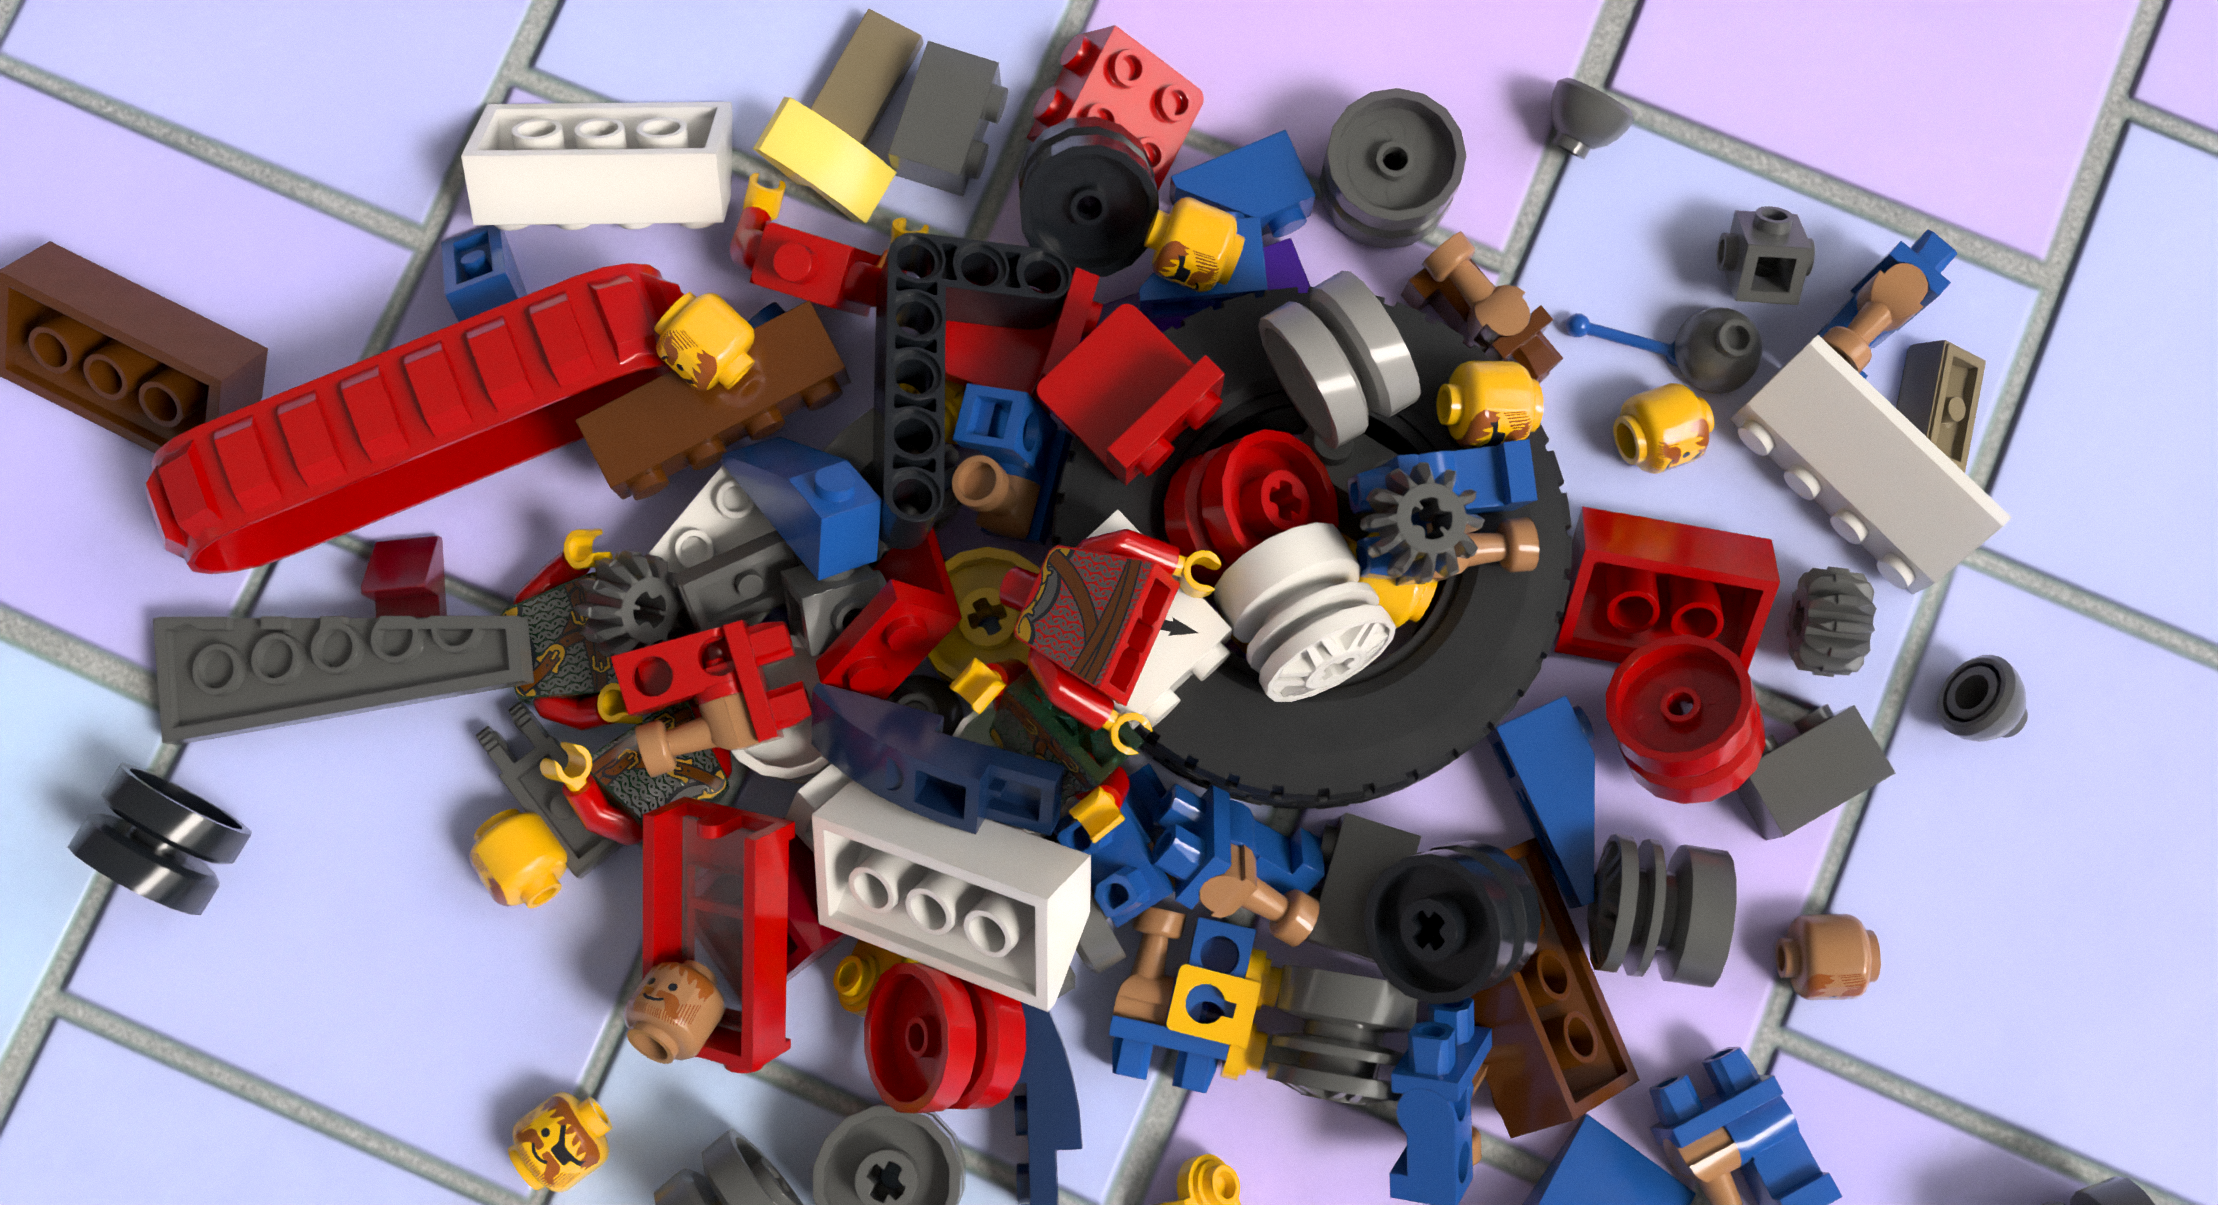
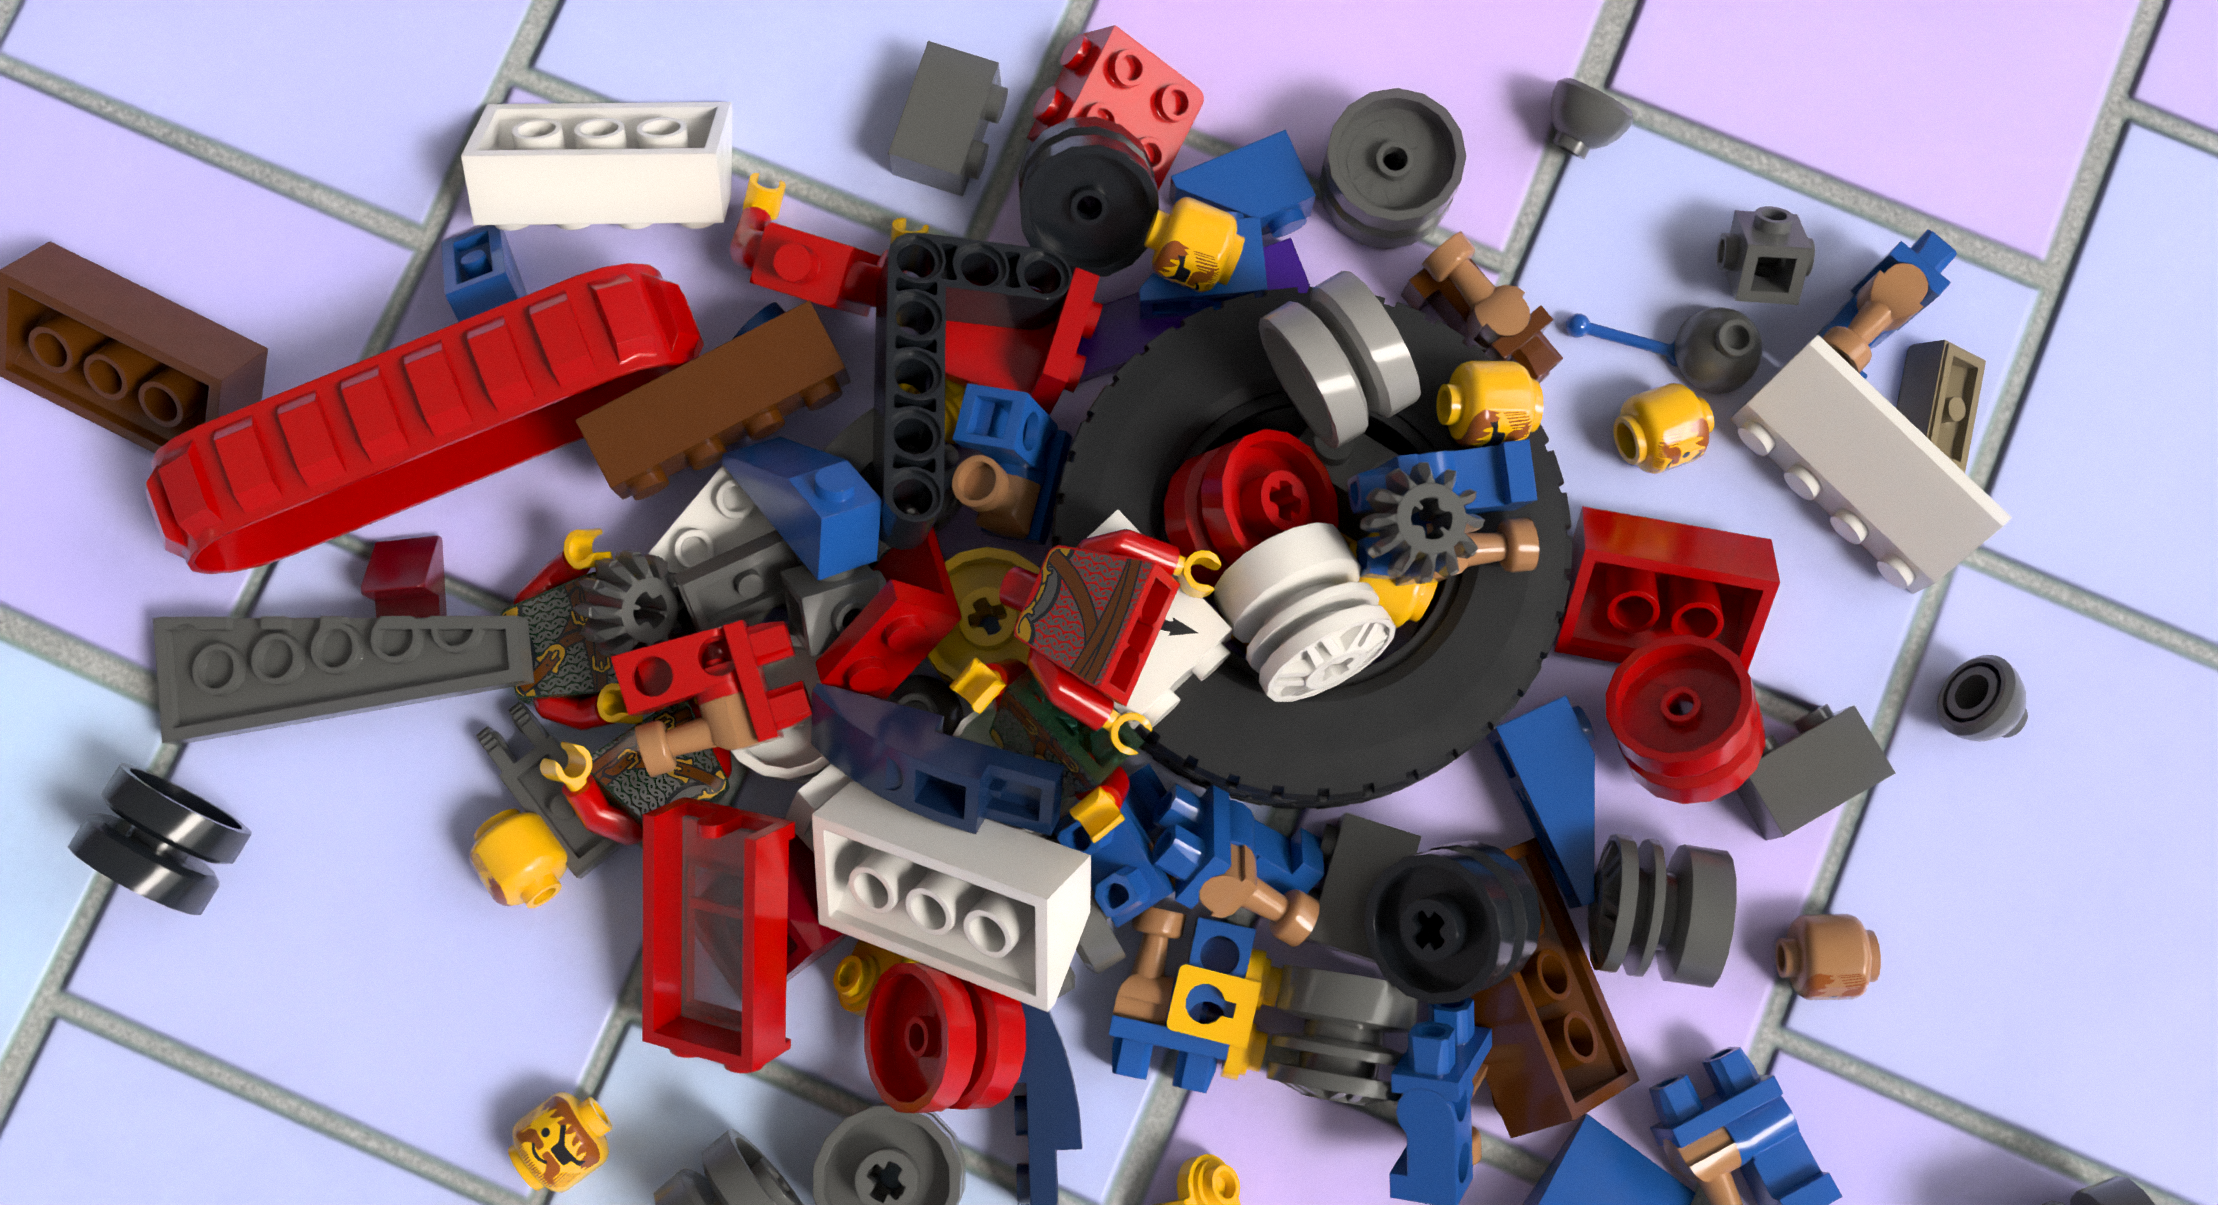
(674, 1011): medium nougat head -> none
(705, 341): yellow head -> none
(825, 159): light yellow slope -> none
(867, 75): dark tan tile -> none
(1130, 393): red bracket -> none
(1831, 621): dark grey gear -> none

